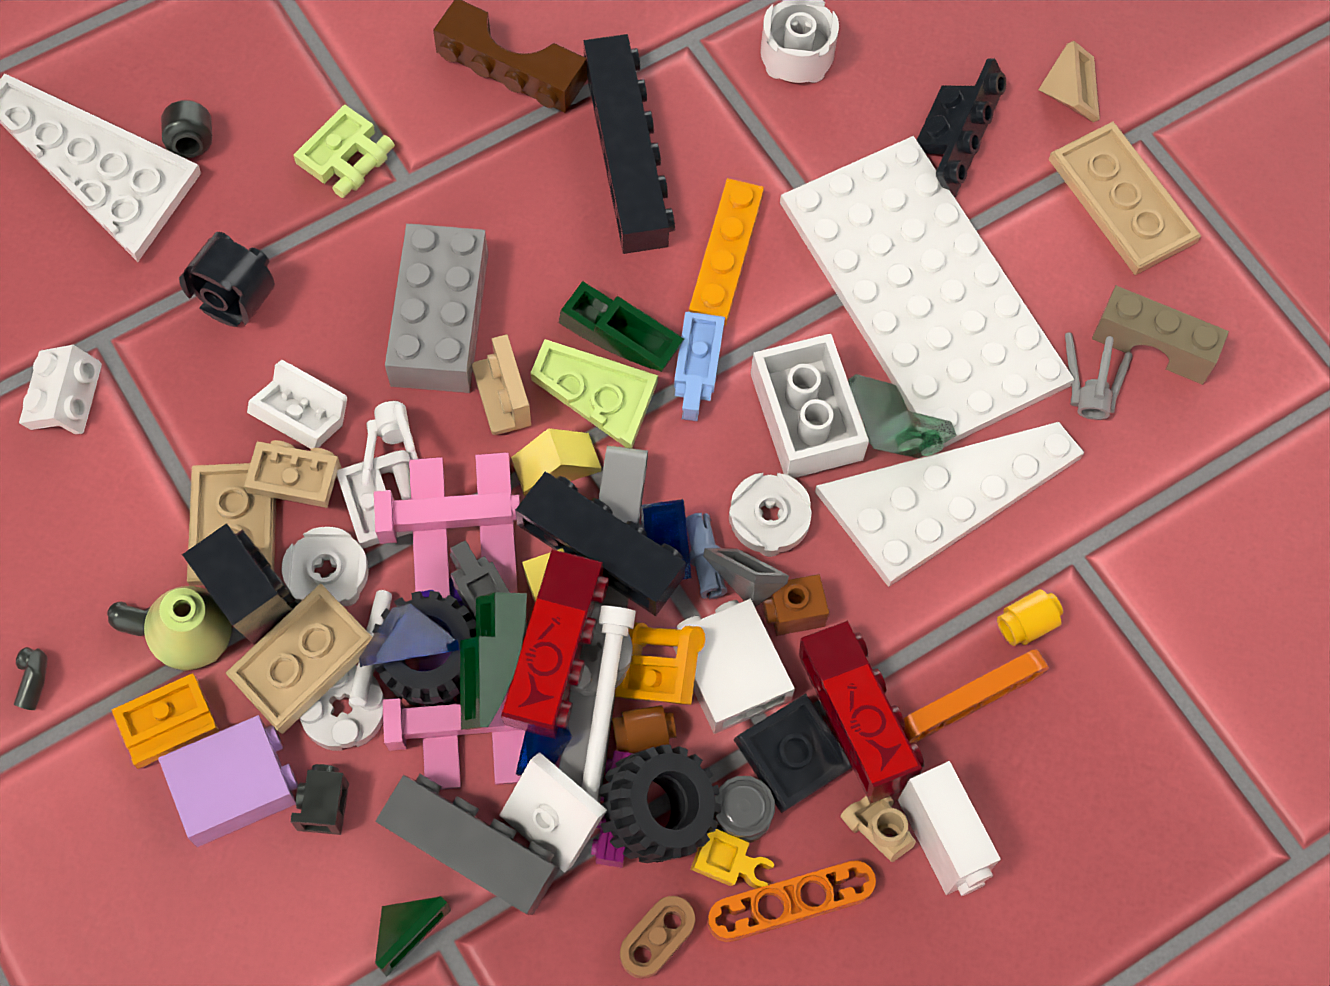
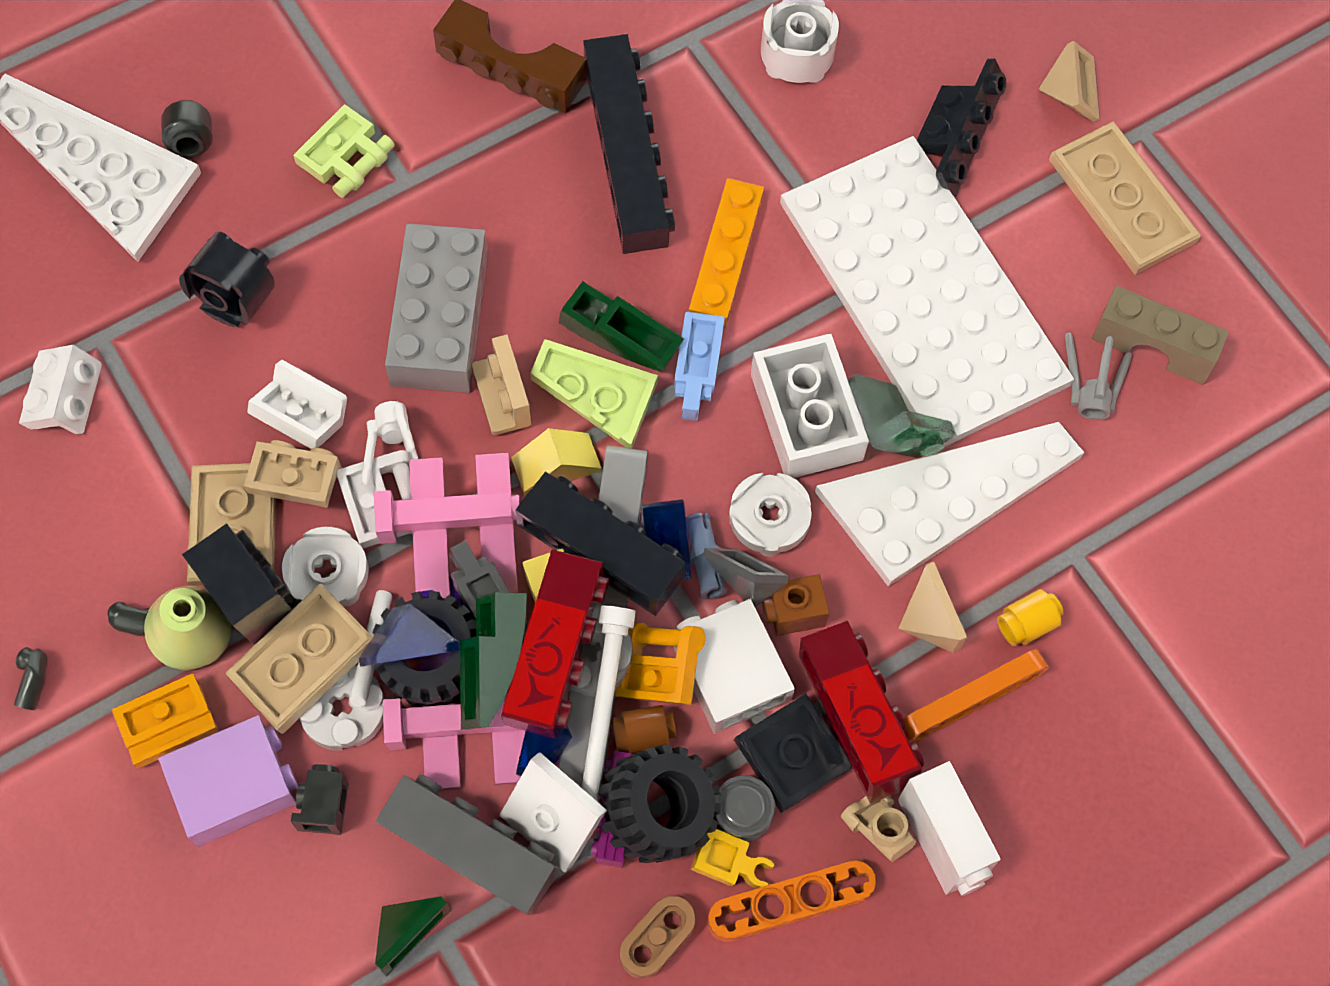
(933, 614): none -> tan slope

